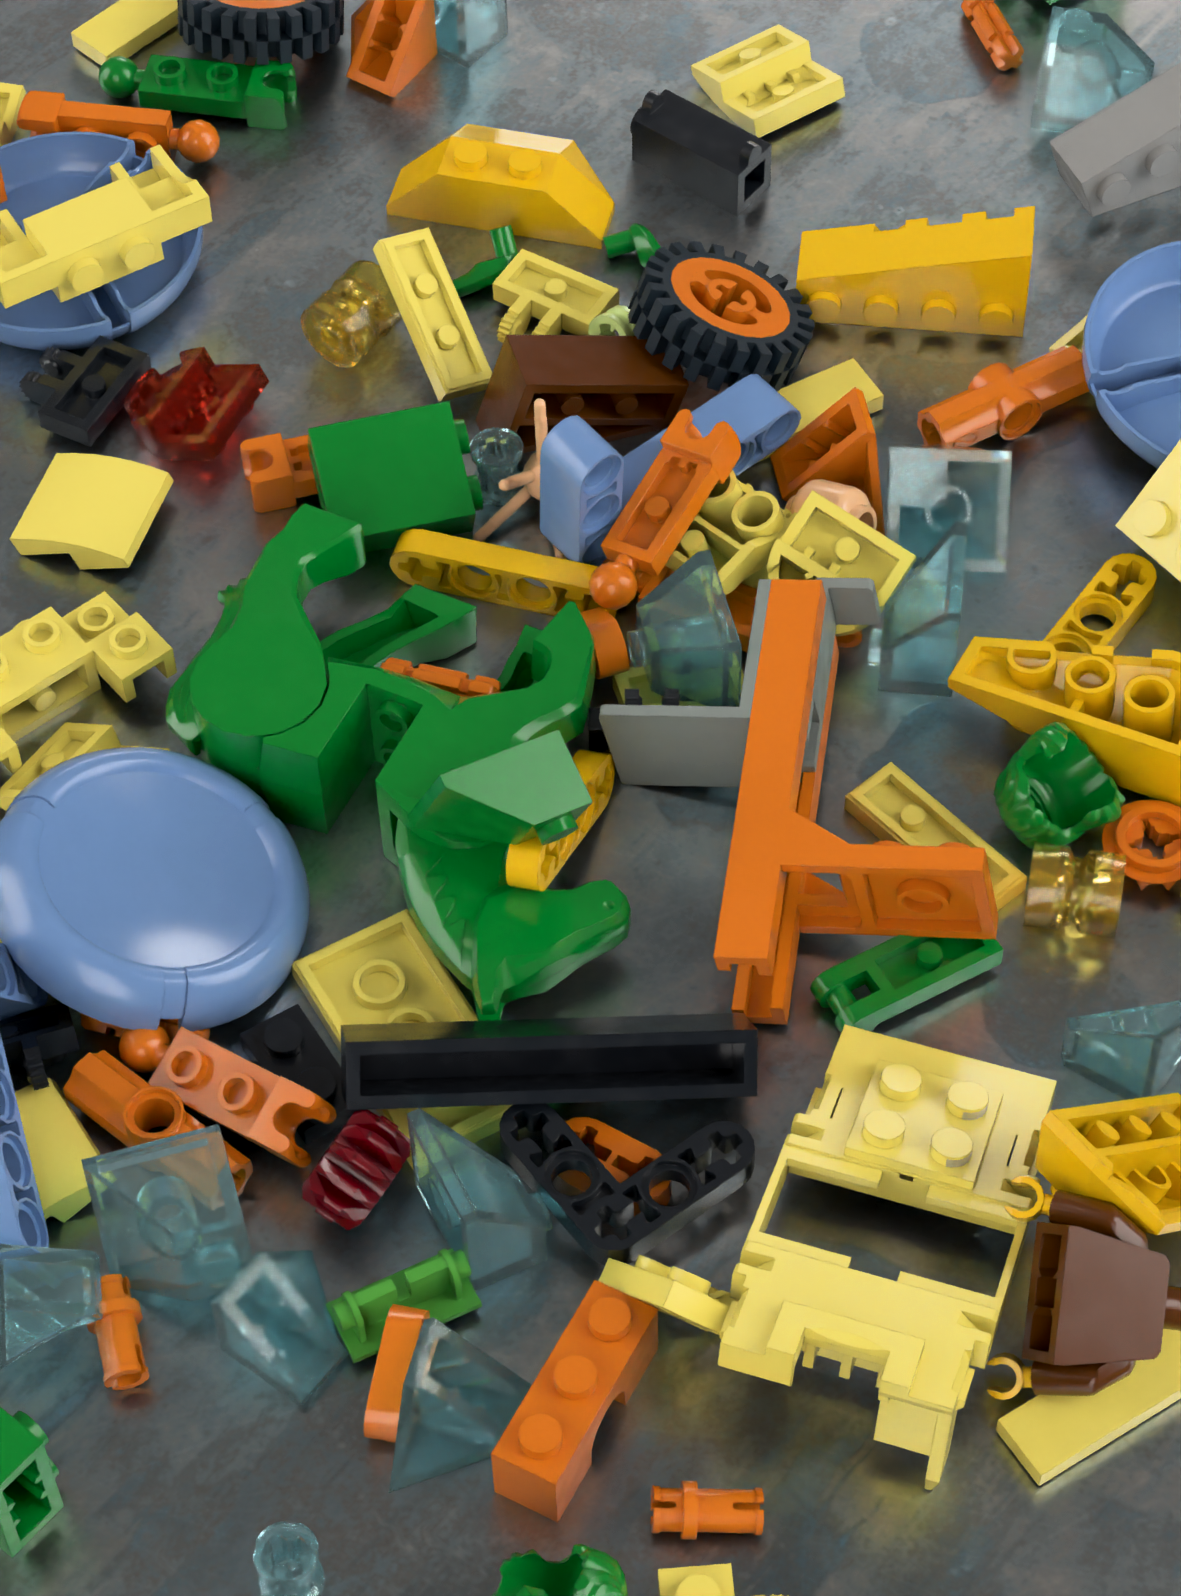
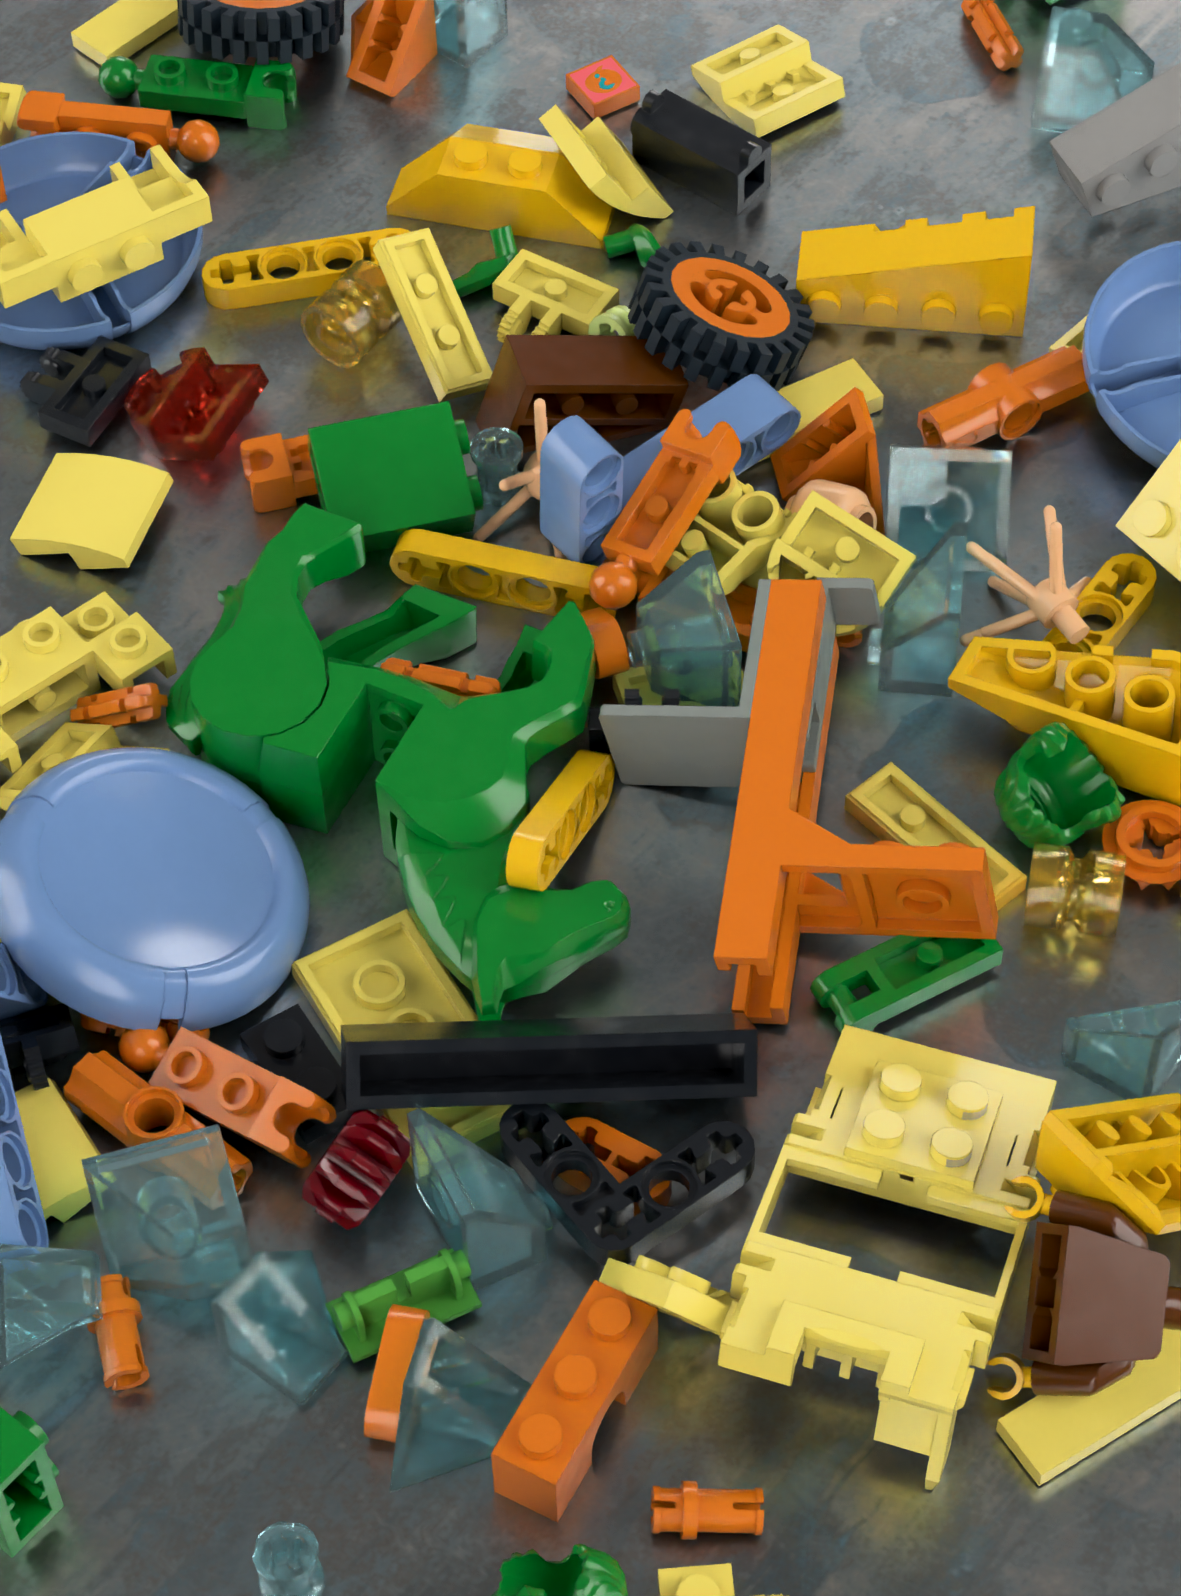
(121, 706): none -> orange axle
(305, 256): none -> yellow beam
(508, 795): slope -> none
(602, 87): none -> orange tile
(606, 165): none -> light yellow slope
(1048, 600): none -> light nougat plant

